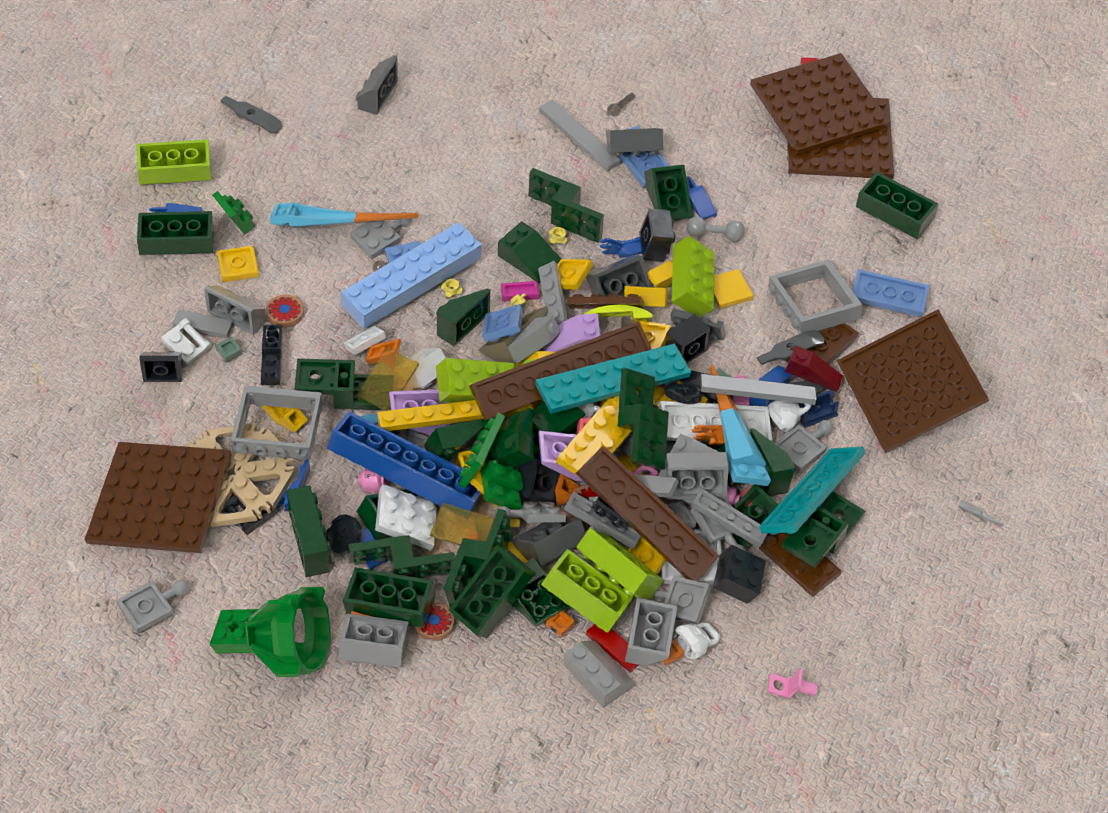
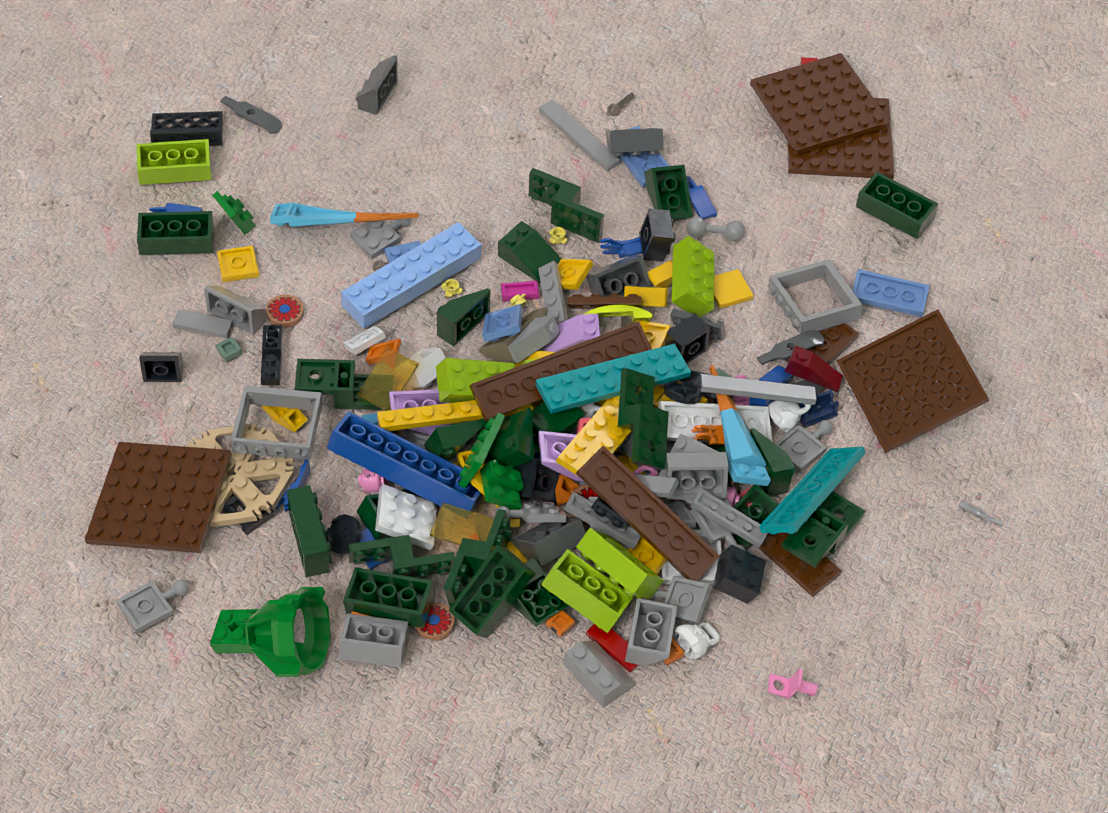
(177, 342): white plate -> none
(178, 132): none -> black fence

